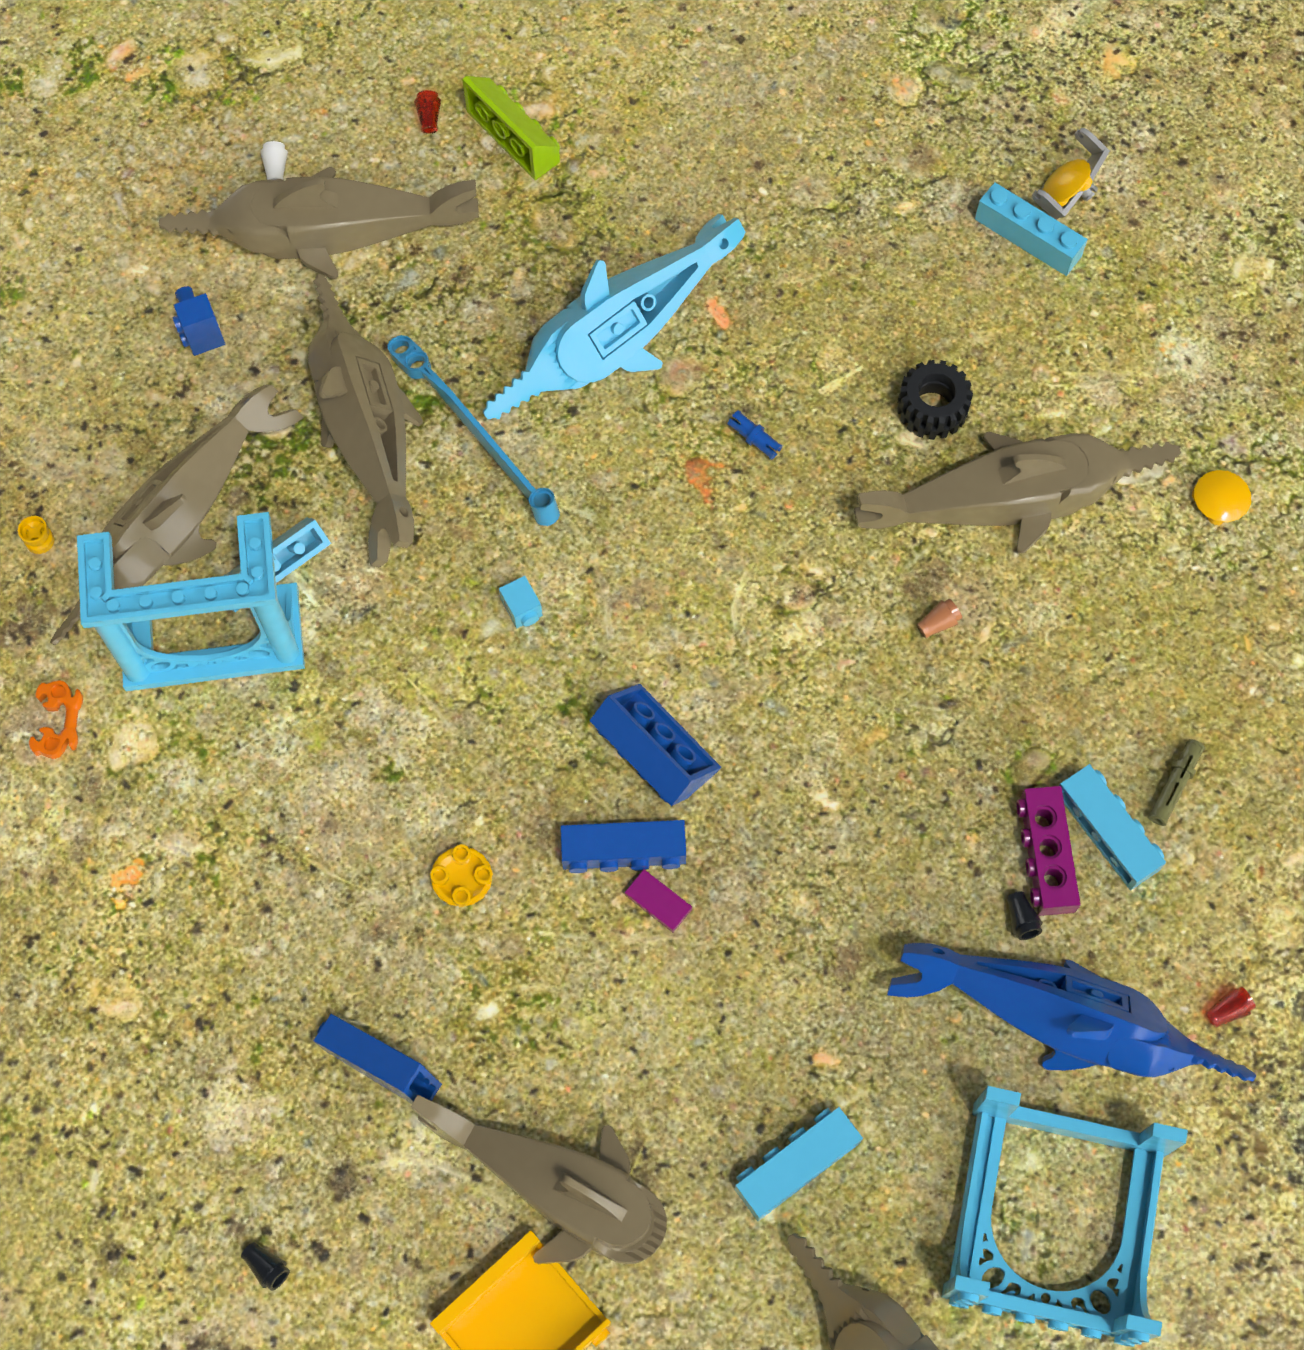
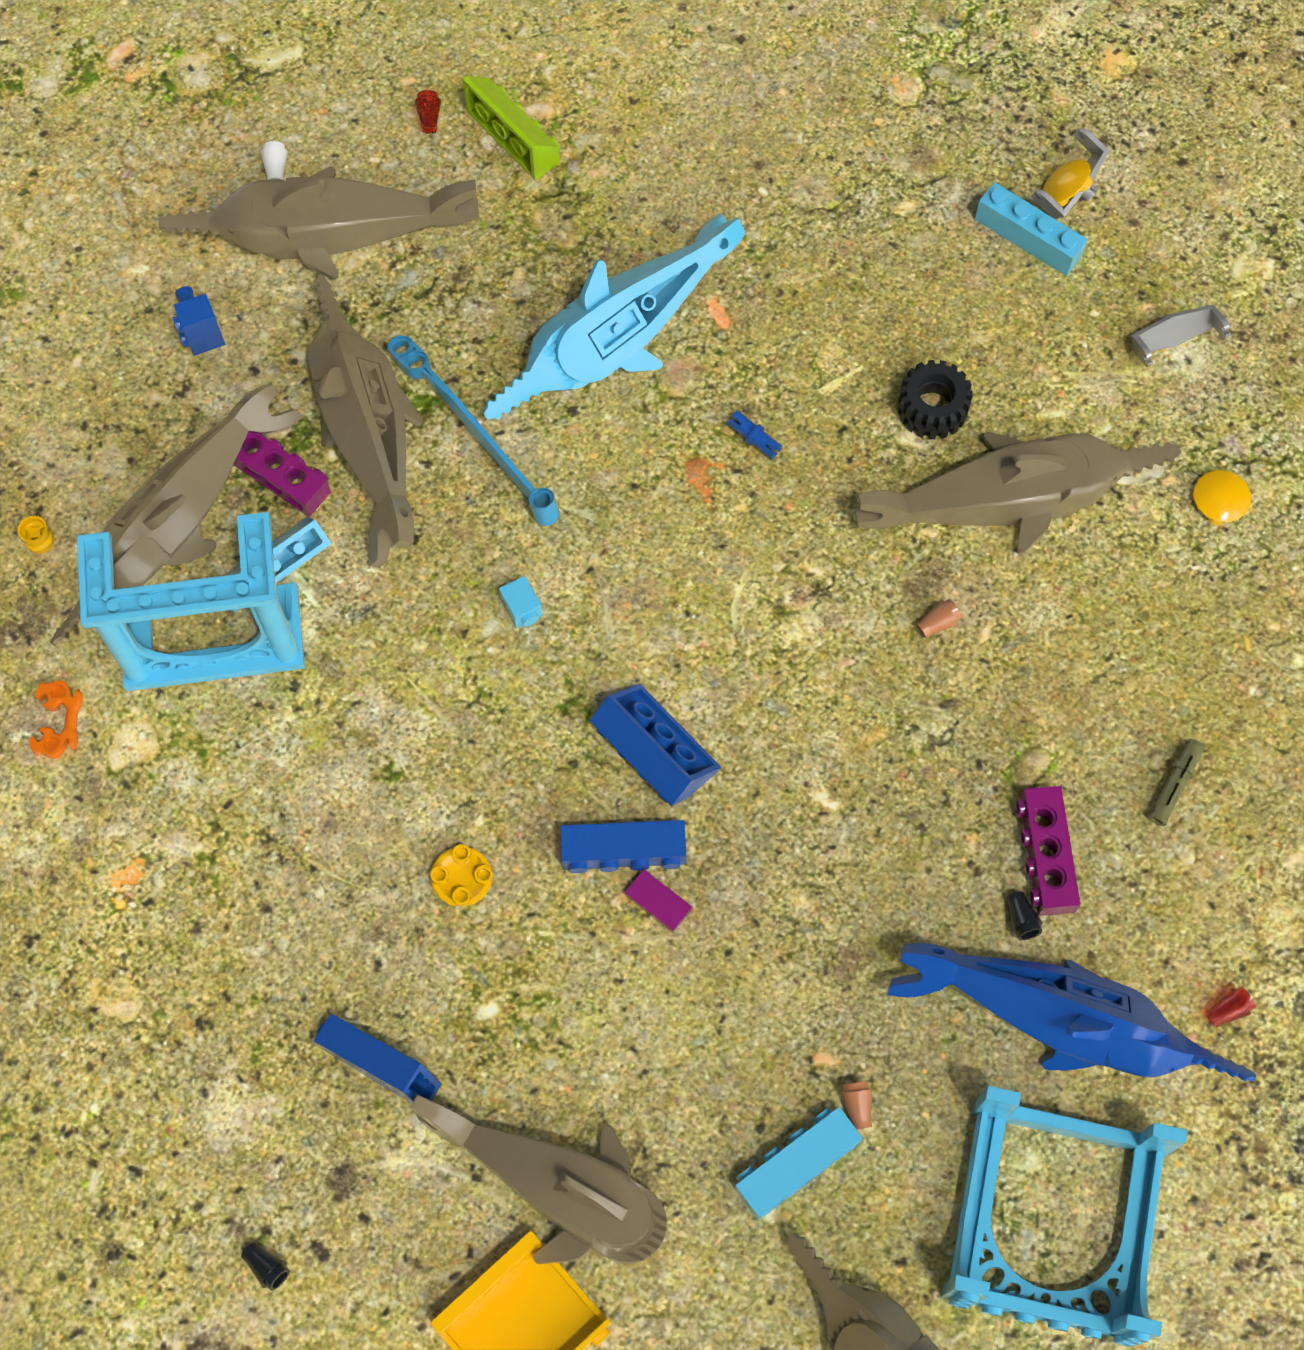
(303, 496): none -> magenta brick
(858, 1103): none -> nougat cone
(1111, 827): medium azure brick -> none
(1177, 329): none -> light grey piece

